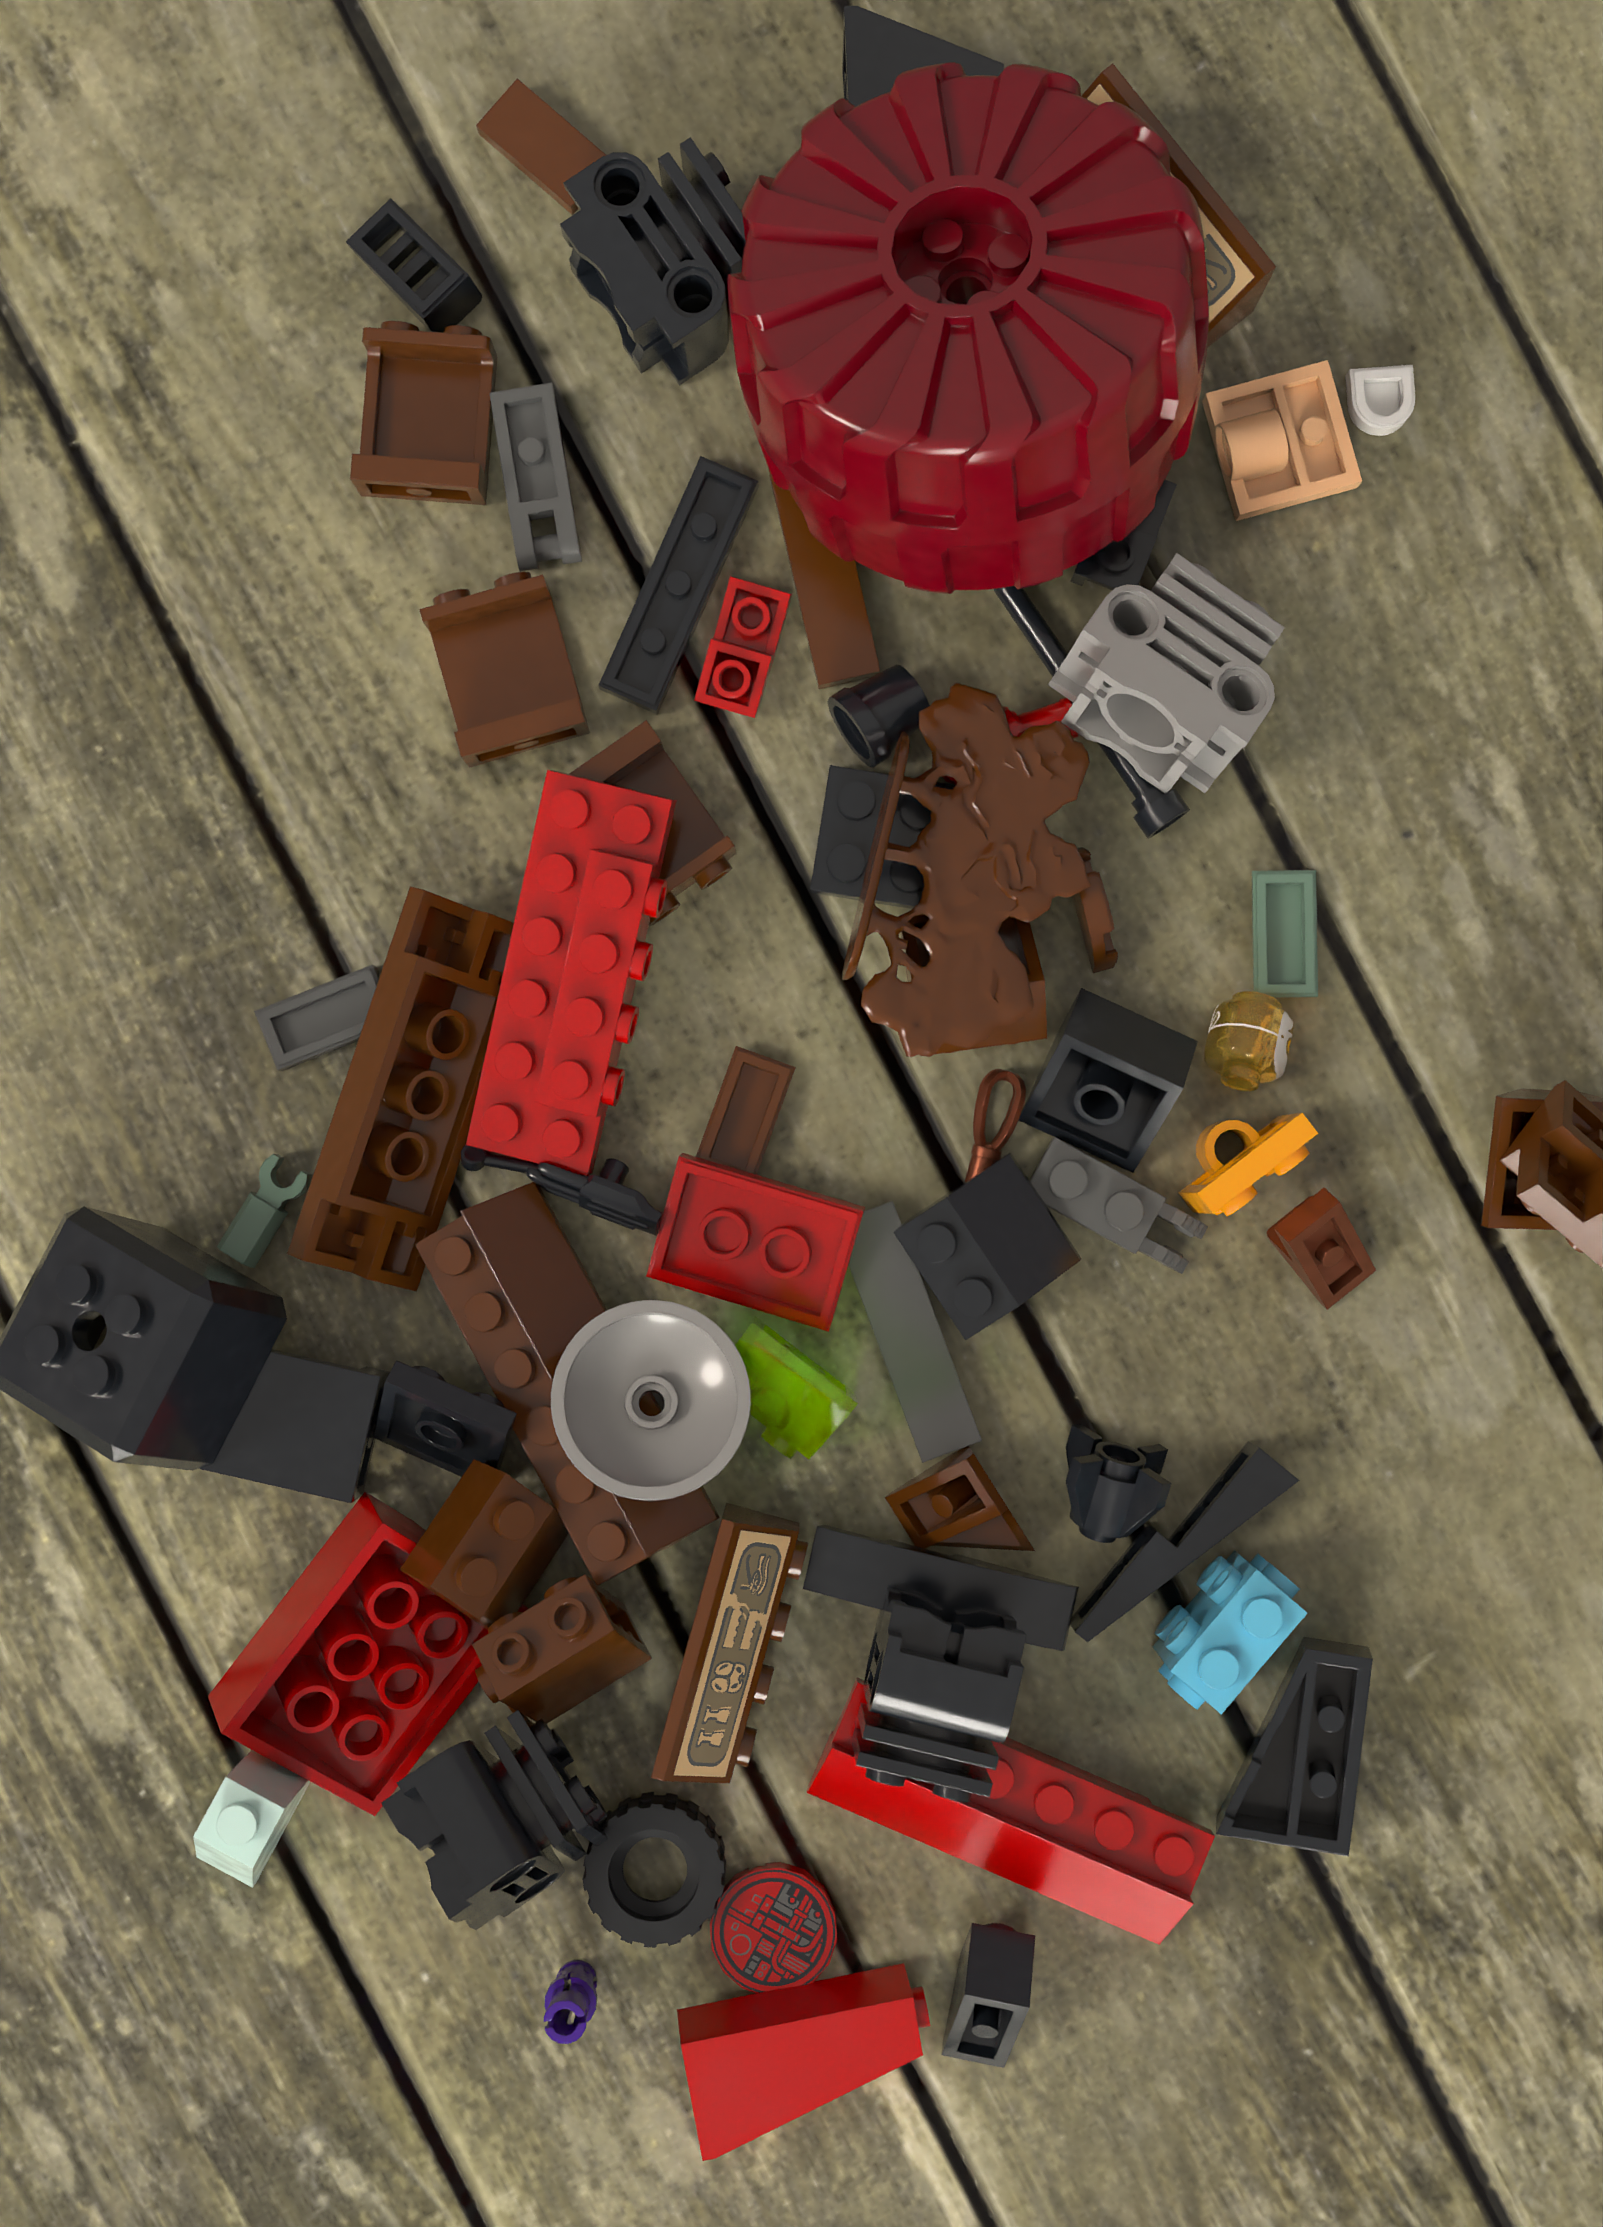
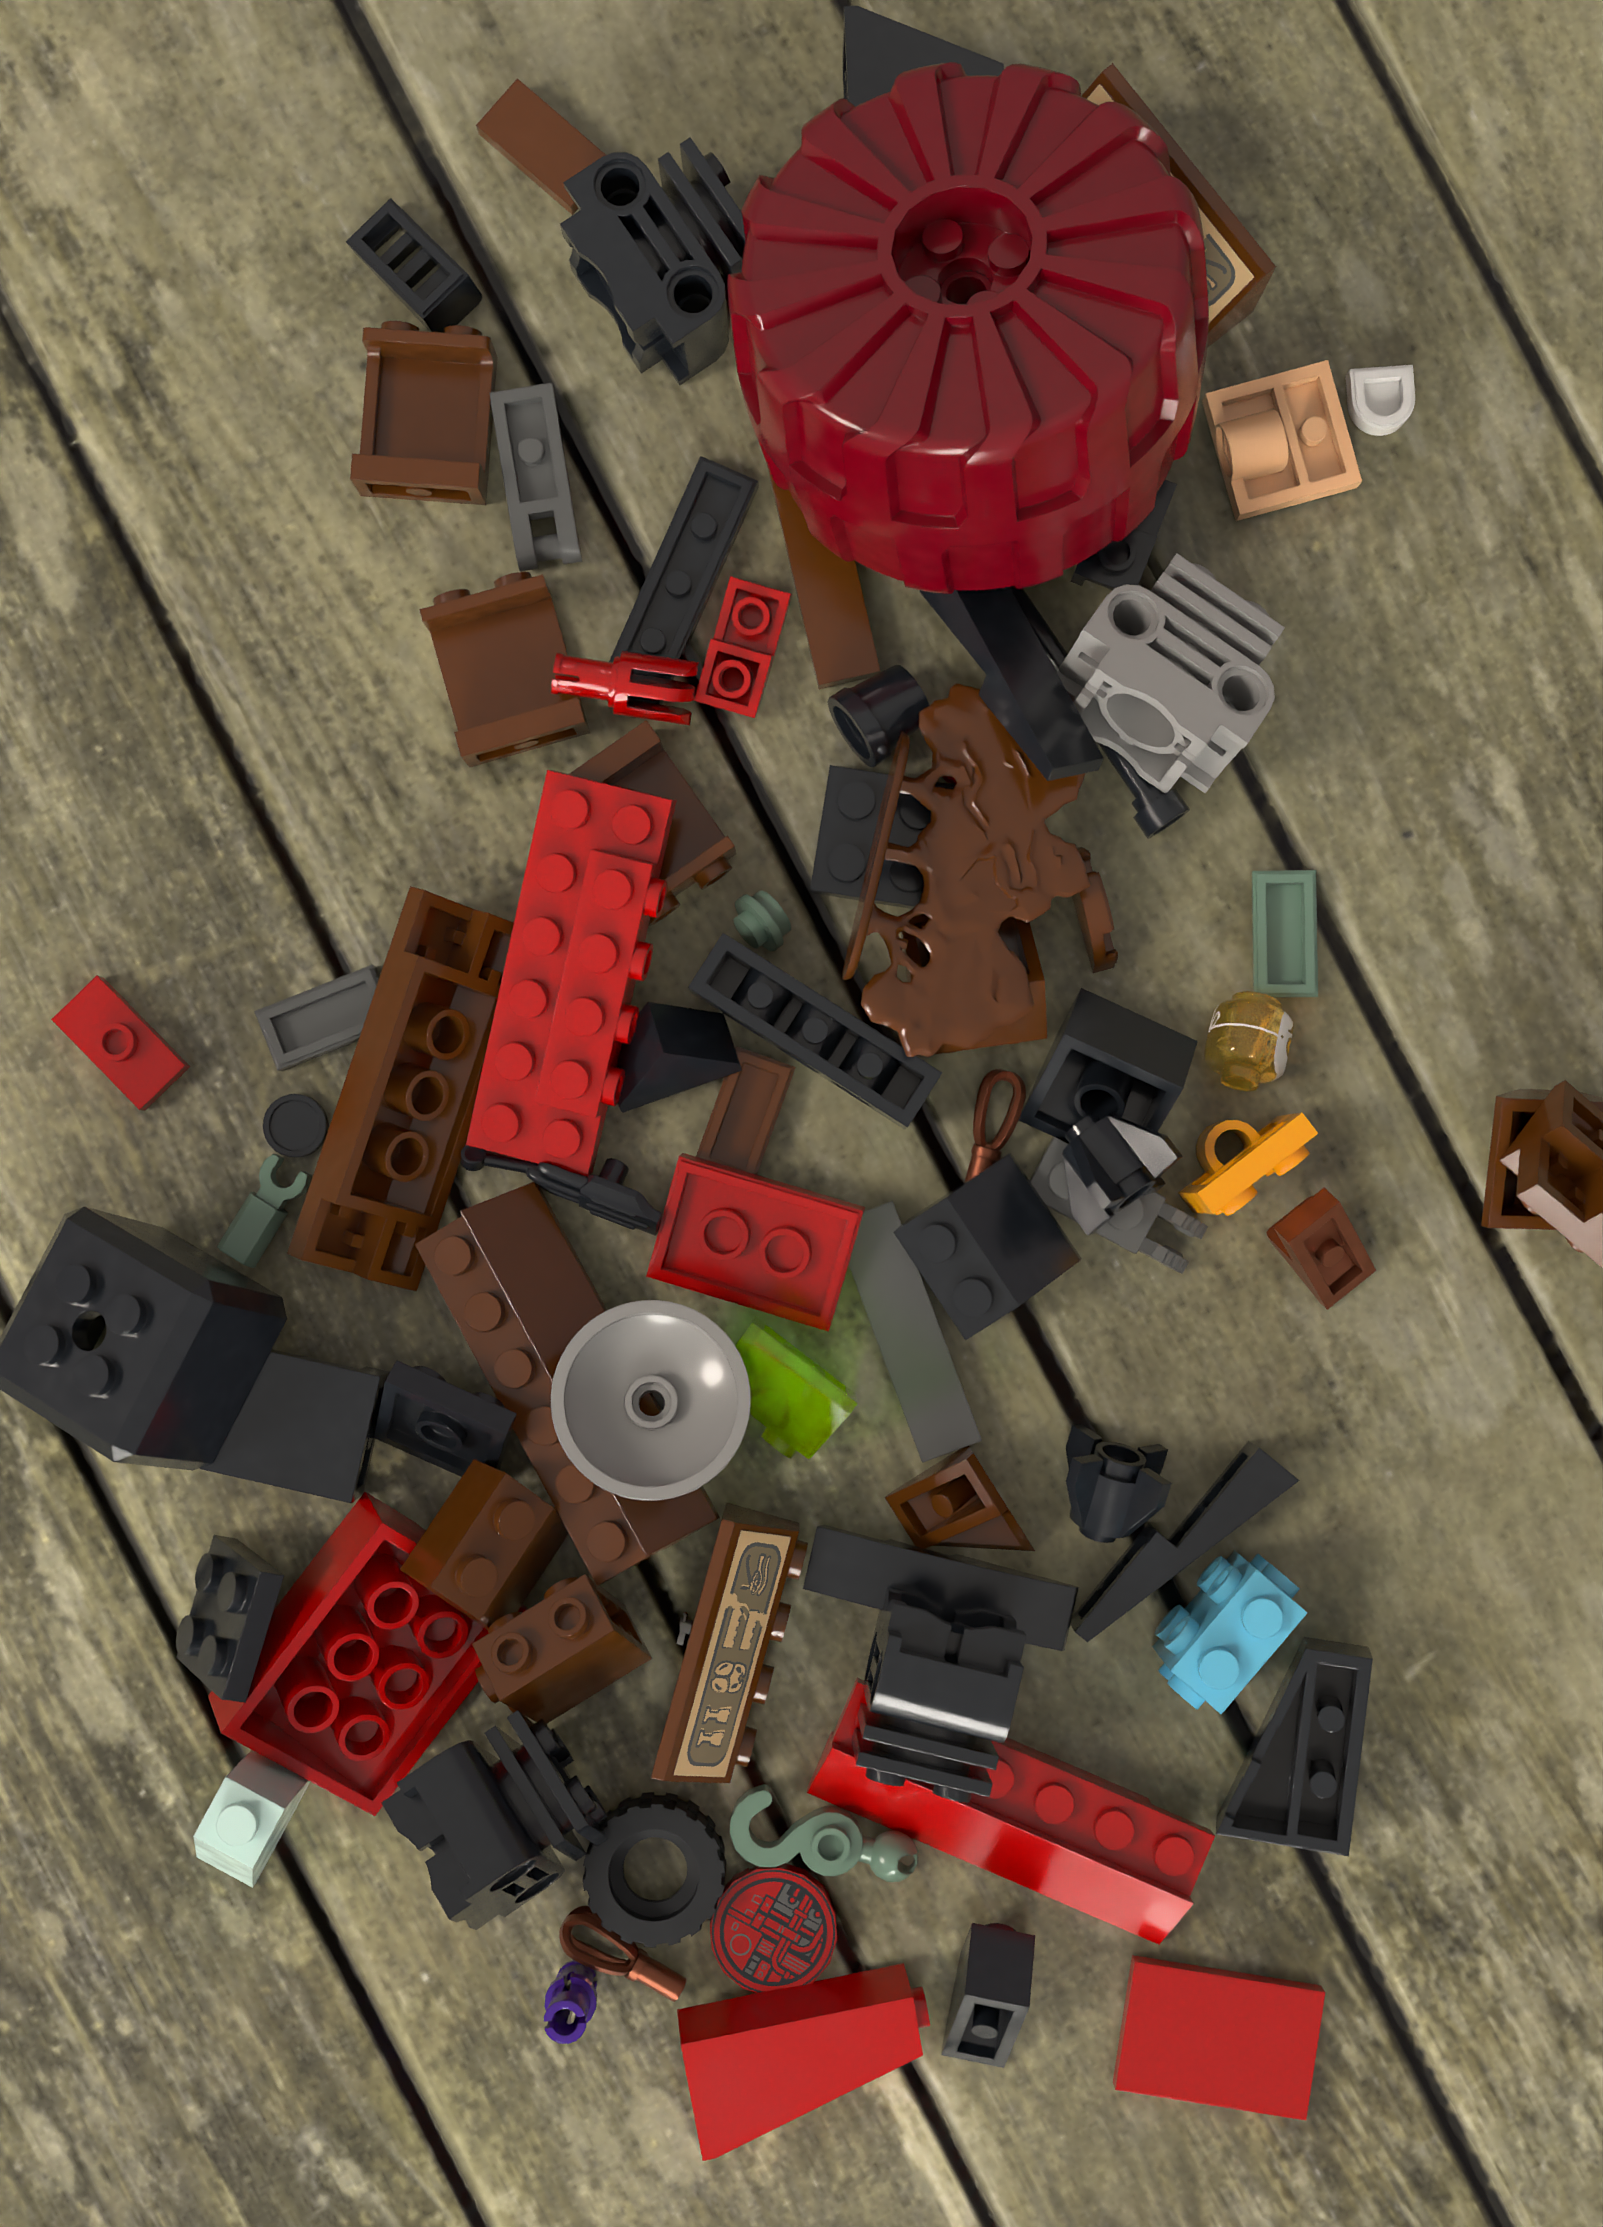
(120, 1043): none -> red plate
(228, 1617): none -> black plate
(295, 1125): none -> black piece
(617, 683): none -> red arm
(637, 1967): none -> copper piece
(673, 1053): none -> black slope
(685, 1627): none -> light grey piece
(761, 921): none -> sand green plate
(814, 1031): none -> black brick
(825, 1838): none -> sand green piece
(1019, 680): none -> black slope
(1112, 1166): none -> black brick
(1219, 2037): none -> red tile

